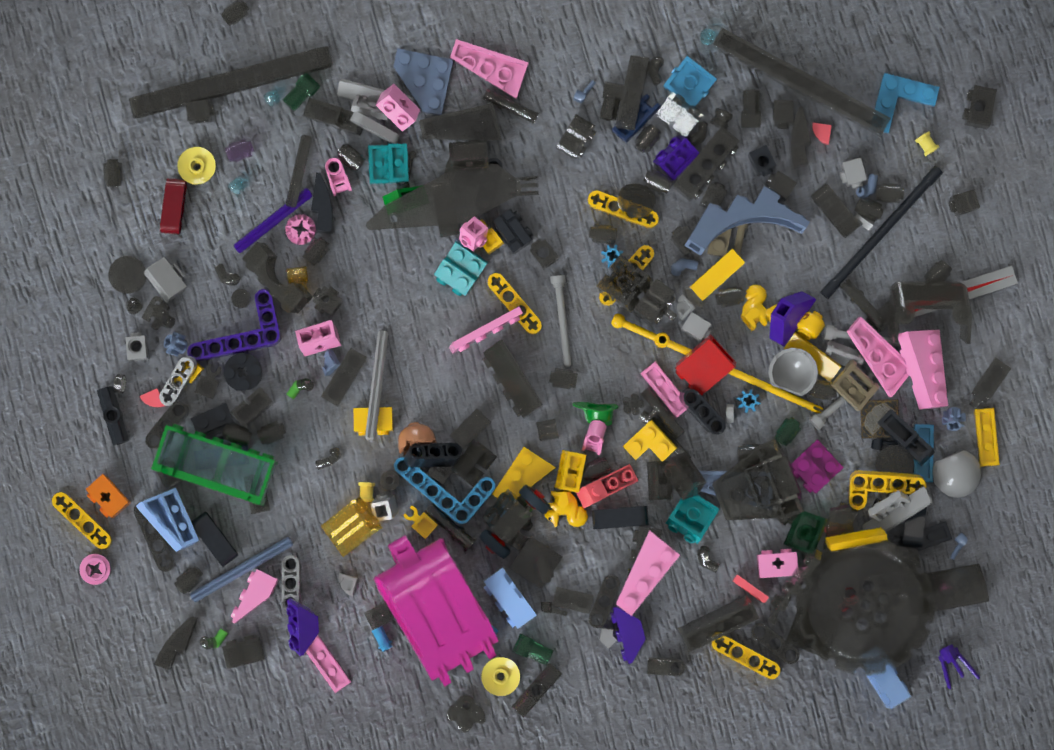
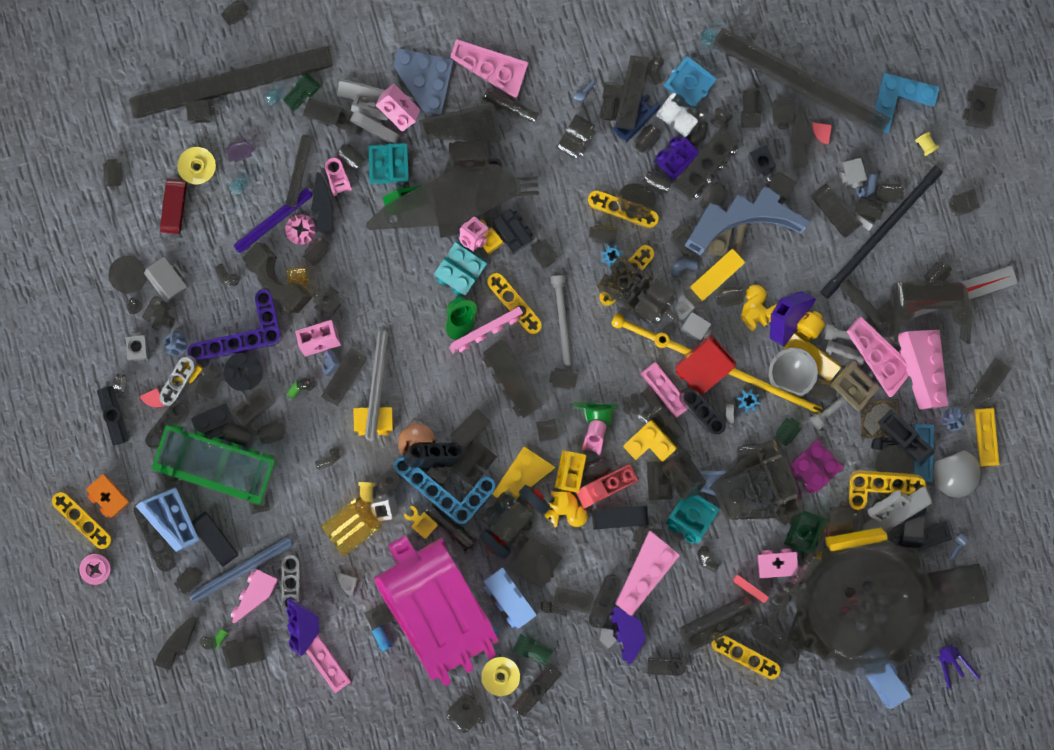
(241, 298): clear smoke tile -> none
(460, 317): none -> green piece

